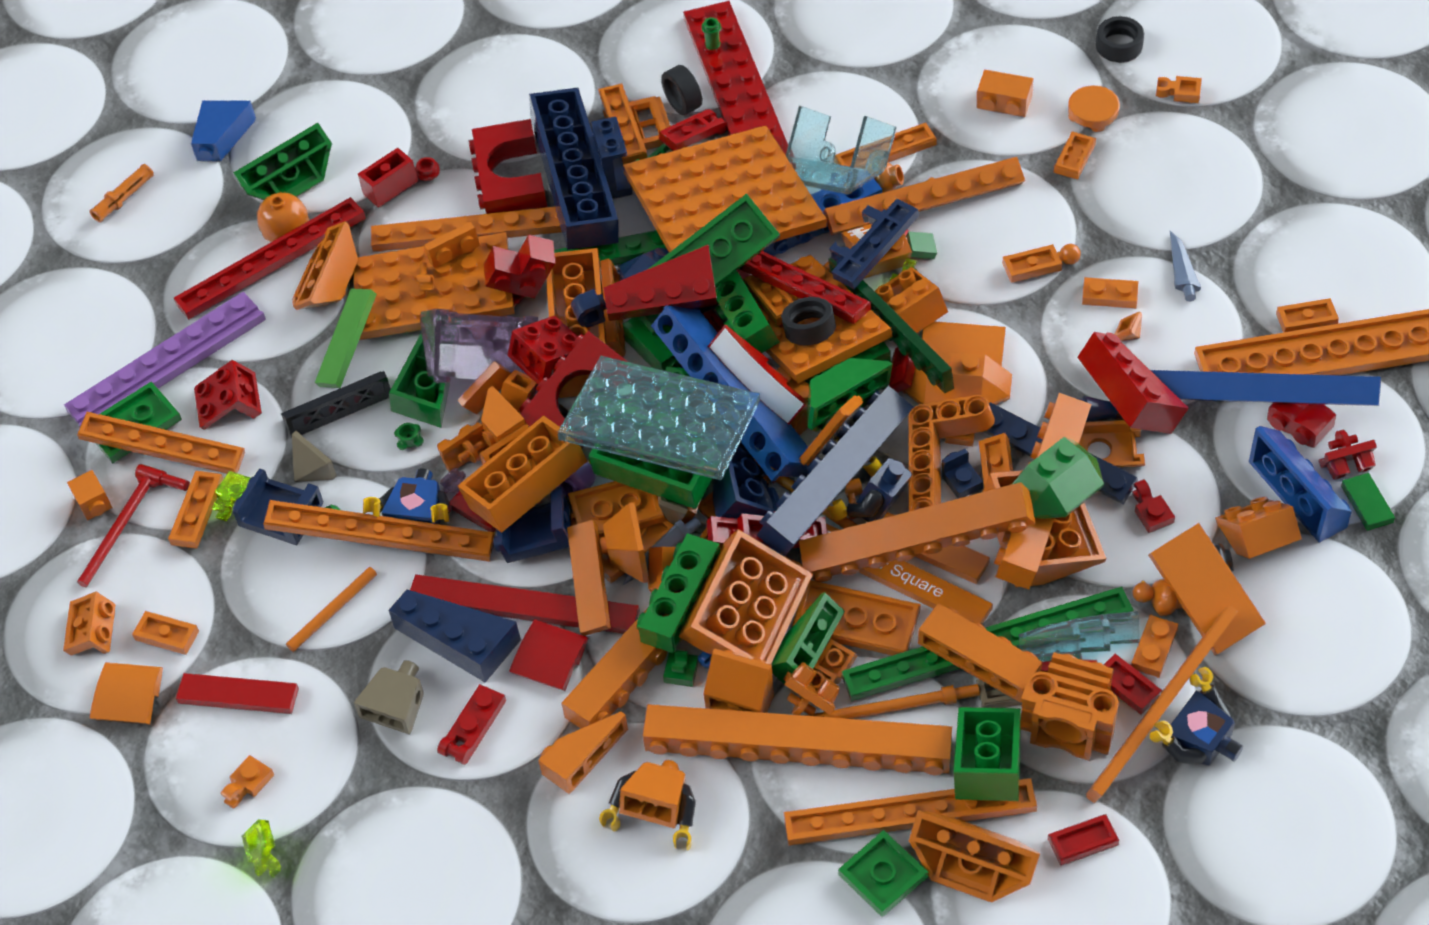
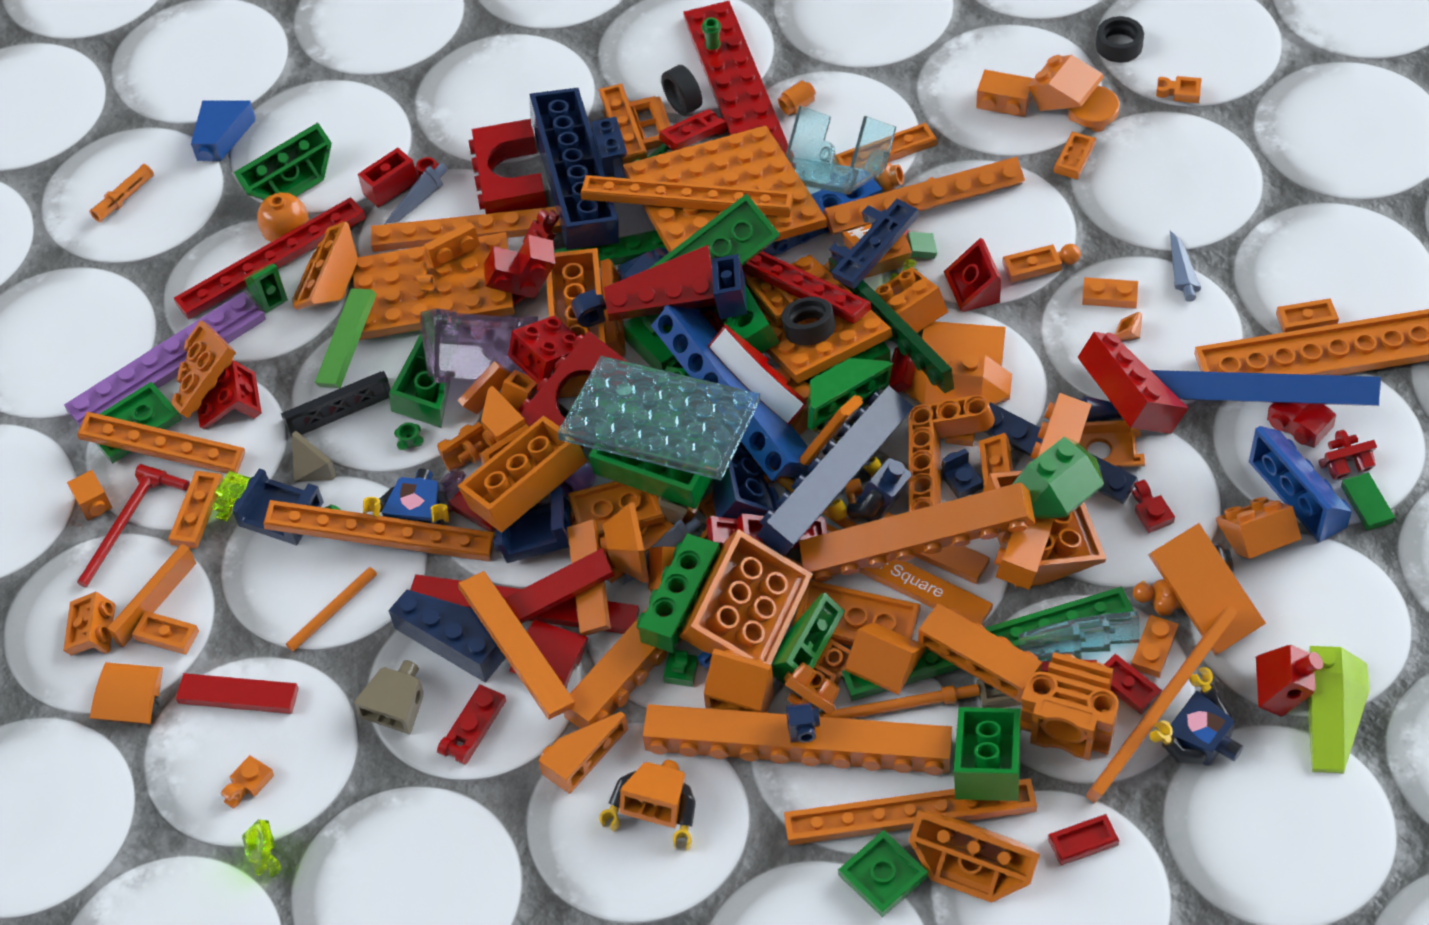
(152, 594): none -> orange tile
(205, 361): none -> orange plate
(266, 287): none -> green slope
(423, 188): none -> sand blue bar
(516, 645): none -> orange tile
(544, 225): none -> red plate
(560, 586): none -> red tile
(682, 195): none -> orange tile
(729, 286): none -> dark blue brick
(797, 95): none -> orange brick
(802, 722): none -> dark blue plate
(883, 657): none -> orange slope
(974, 278): none -> red slope
(1064, 83): none -> orange slope
(1285, 678): none -> red torso
(1336, 707): none -> lime wedge

